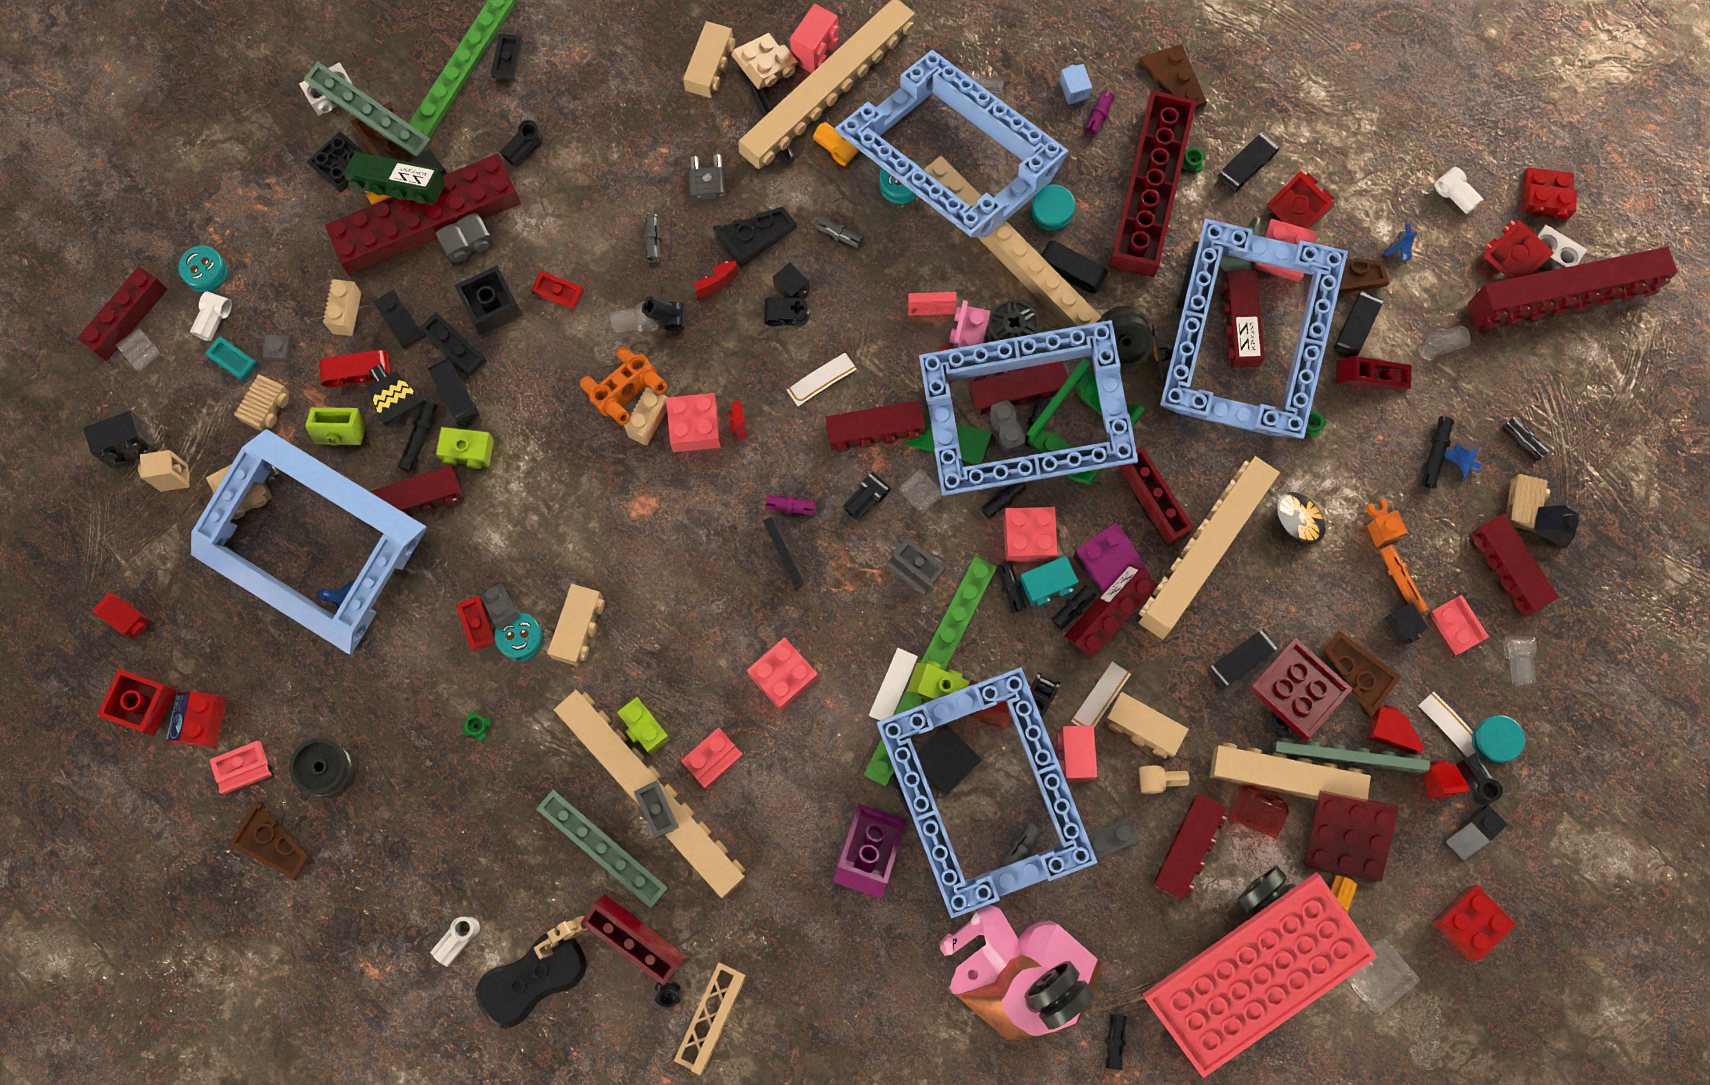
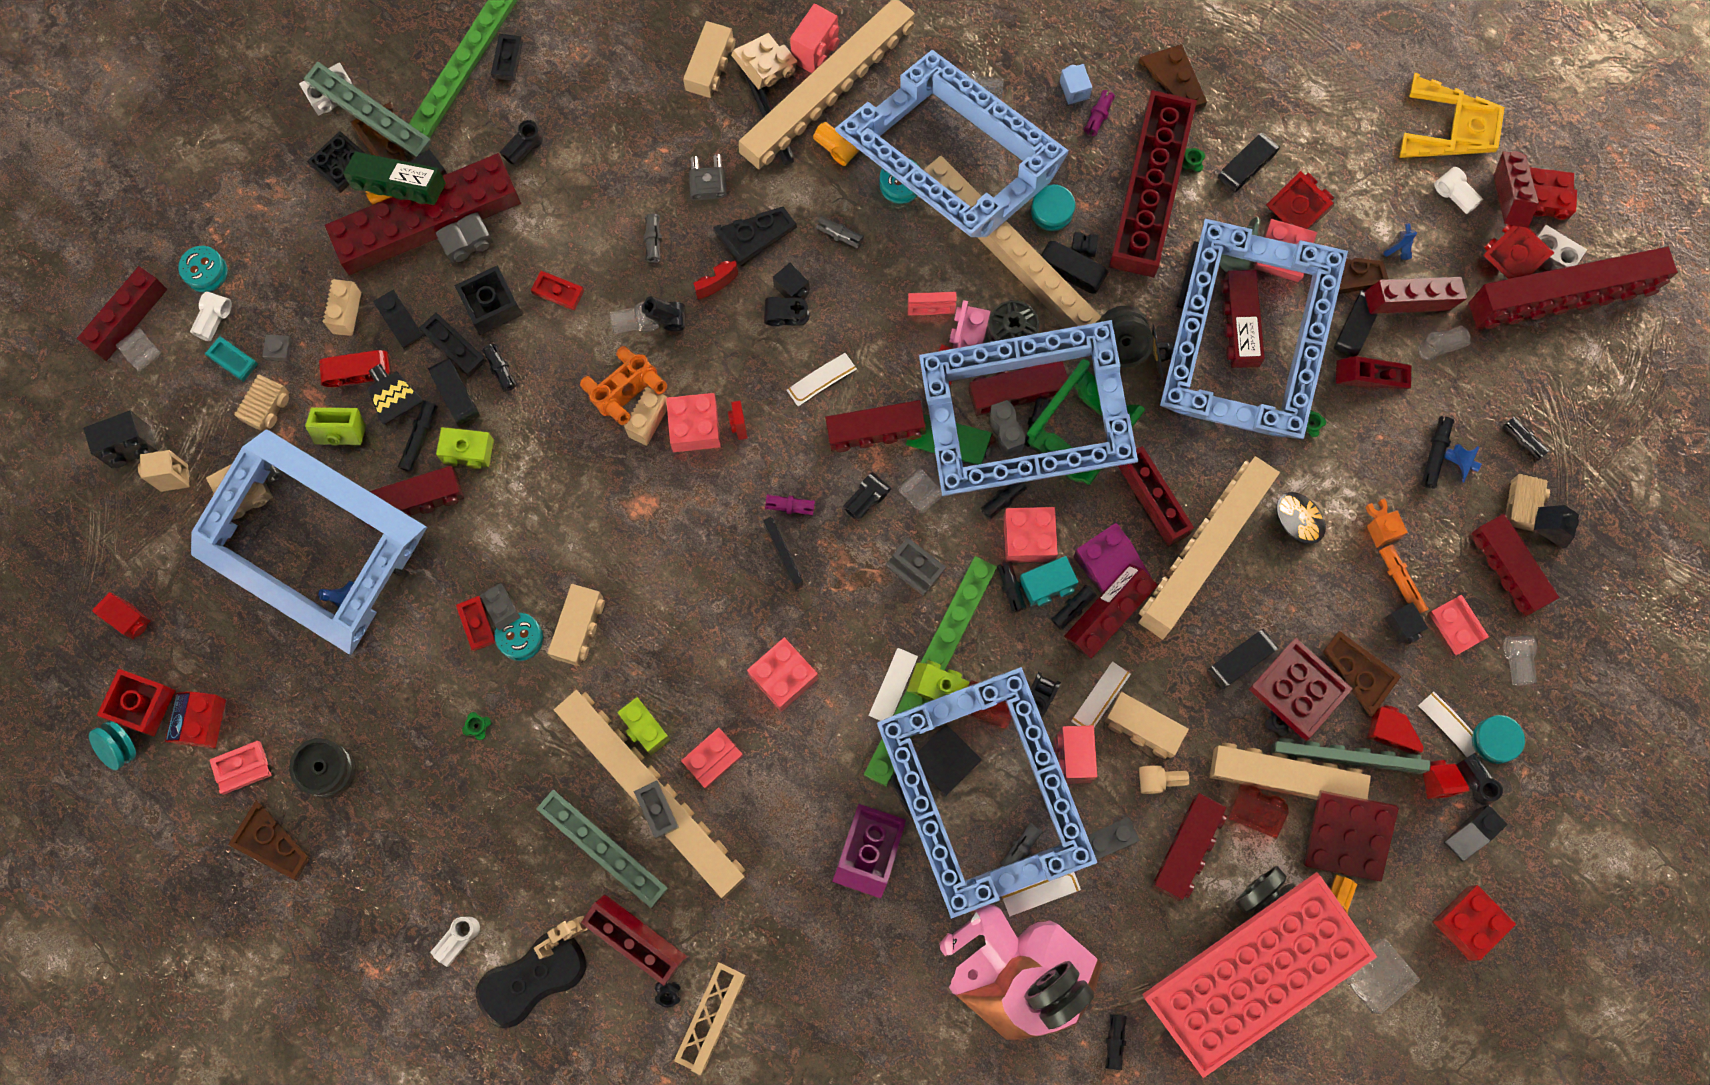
(112, 745): none -> teal head
(499, 367): none -> black pin
(1040, 893): none -> white sticker
(1085, 243): none -> black wheel
(1415, 295): none -> dark red brick
(1474, 126): none -> yellow wing
(1515, 189): none -> dark red brick

